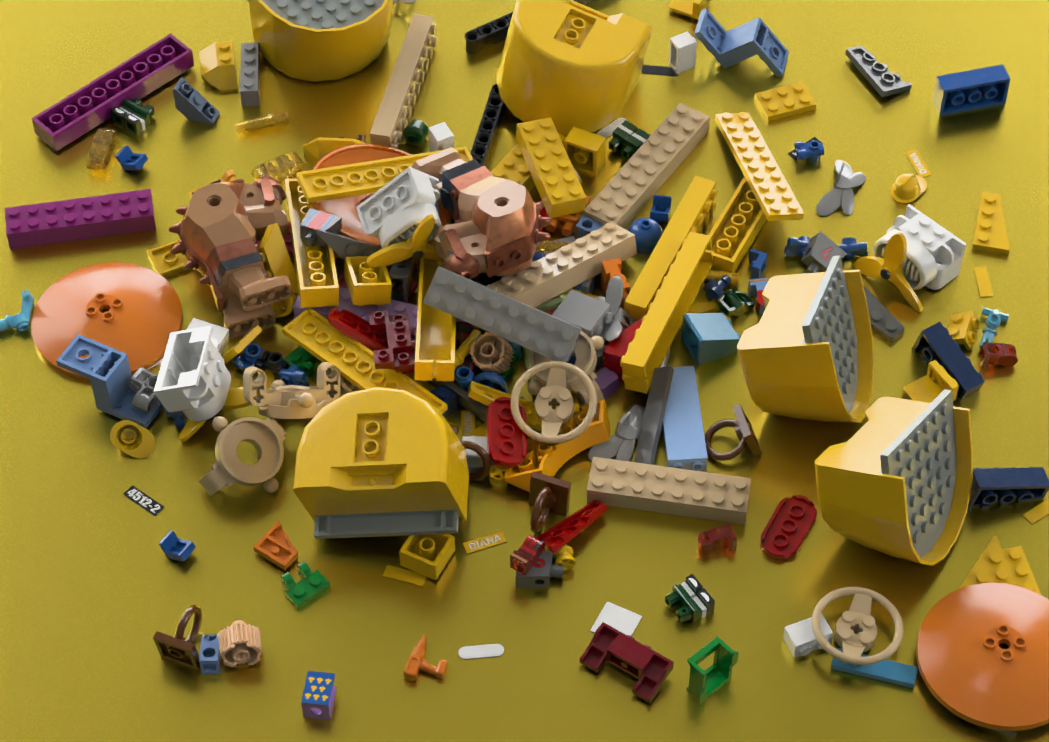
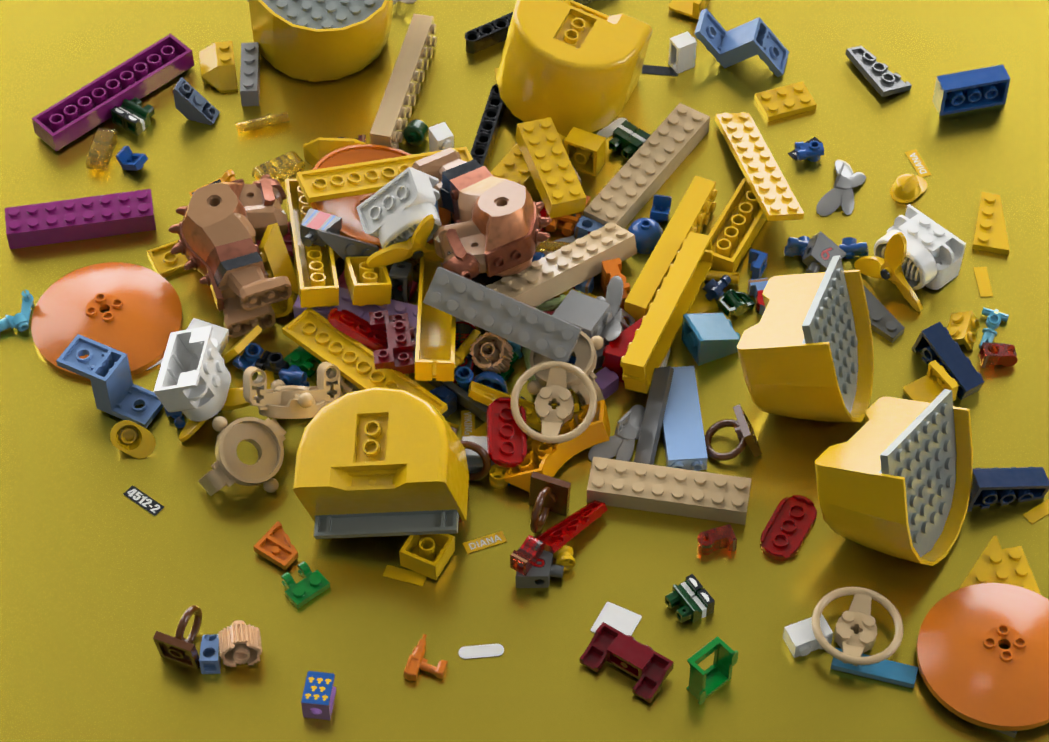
(143, 384): light grey piece -> none
(176, 548): blue bracket -> none

